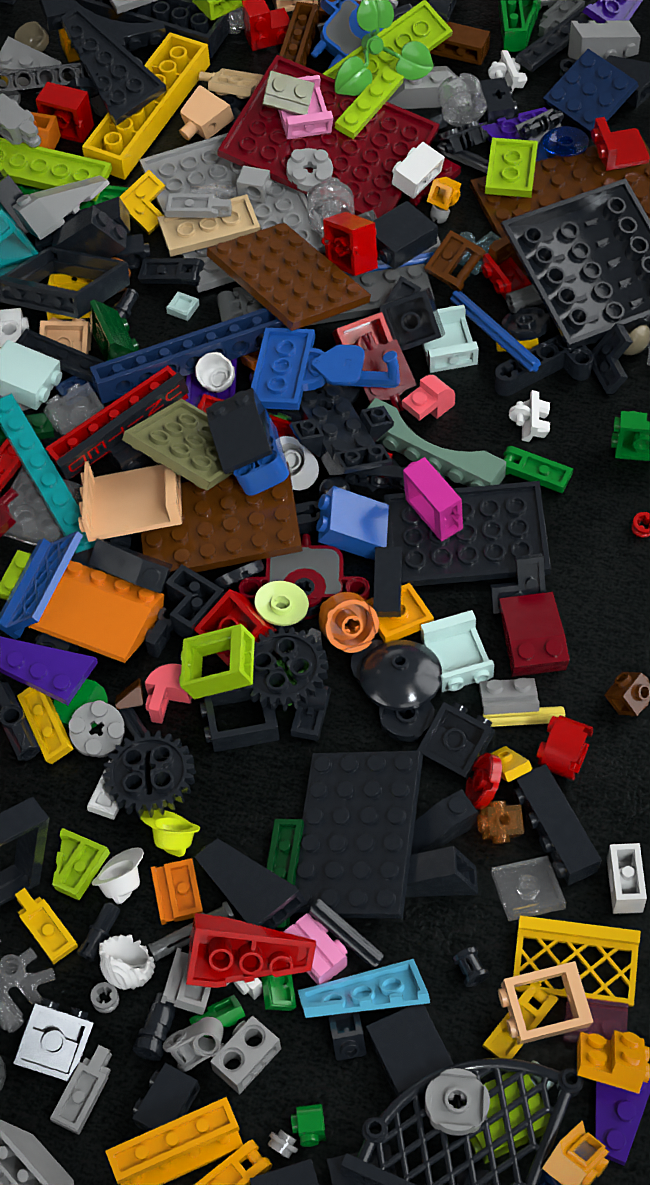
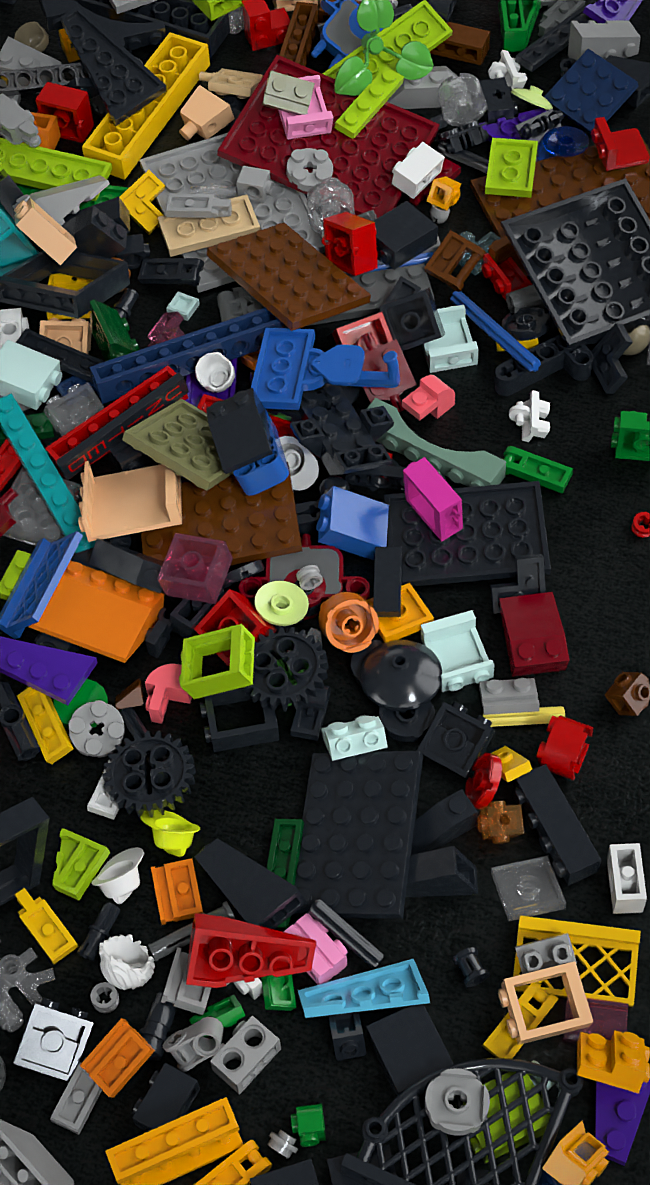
(44, 230): none -> light nougat window
(117, 1058): none -> orange plate
(166, 328): none -> clear pink plate
(195, 568): none -> clear pink brick
(309, 577): none -> light grey bush
(354, 737): none -> light aqua plate
(534, 96): none -> yellowish green dish
(545, 953): none -> light grey hips

